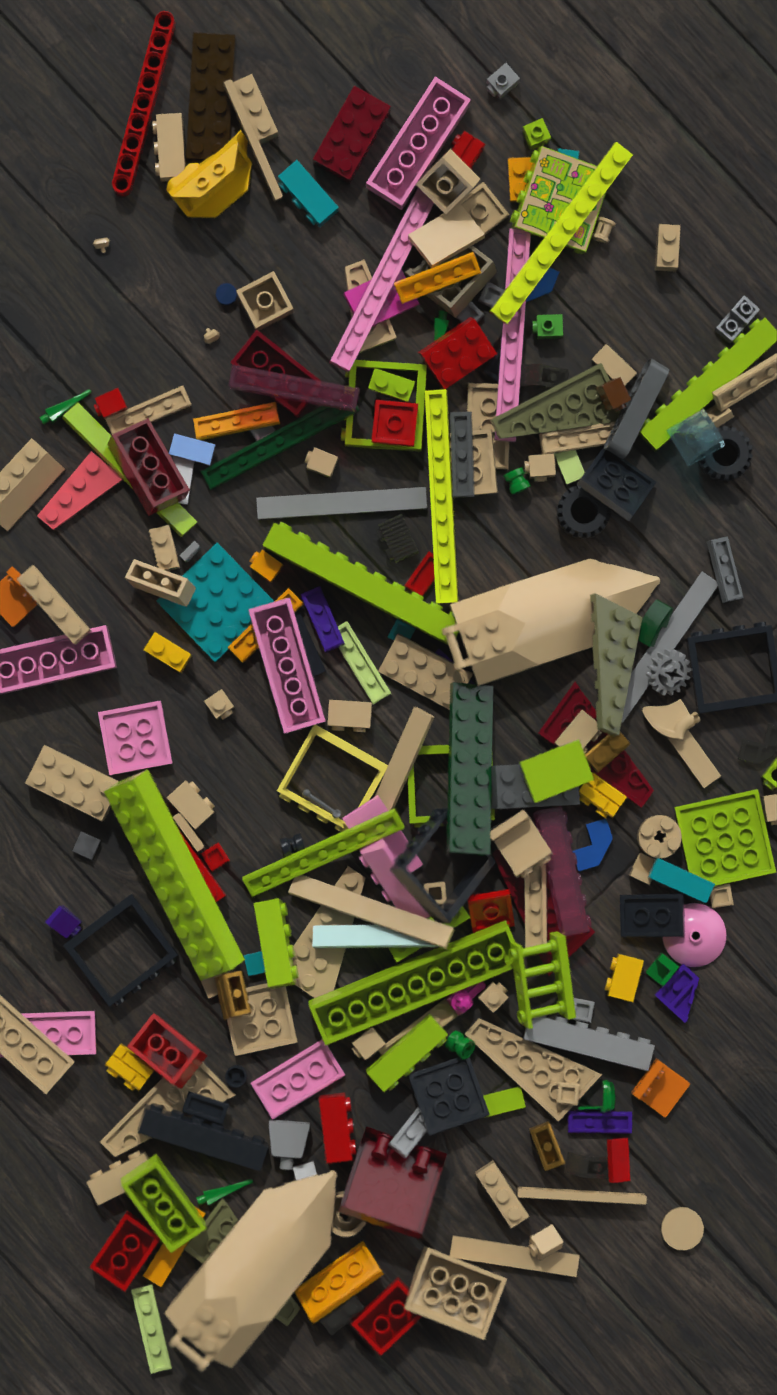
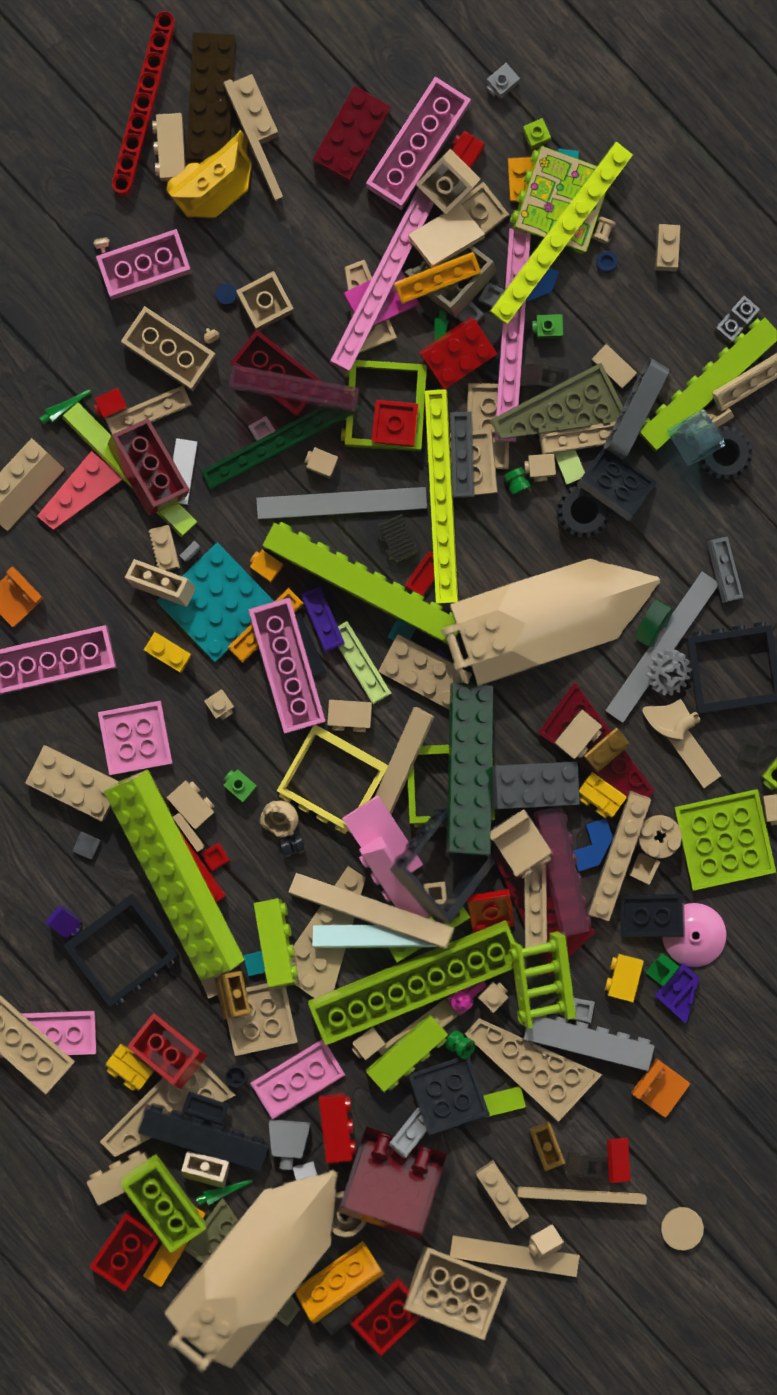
(54, 604): tan brick -> none
(143, 264): none -> bright pink brick
(151, 1328): yellowish green tile -> none
(168, 348): none -> tan brick
(192, 449): light blue tile -> none
(205, 1169): none -> tan brick
(236, 421): light orange tile -> none
(239, 784): none -> bright green brick
(279, 818): none -> tan hair
(307, 194): teal brick -> none
(323, 852): lime tile -> none
(335, 813): dark grey hinge -> none
(391, 385): lime plate -> none
(556, 771): lime tile -> none
(567, 1093): tan tile -> none
(599, 1122): dark purple tile -> none
(606, 261): none -> dark blue tile
(608, 1099): green piece -> none
(613, 394): reddish brown brick -> none
(613, 655): olive wing -> none
(619, 856): none -> tan brick
(681, 880): teal tile -> none
(721, 896): tan tile -> none

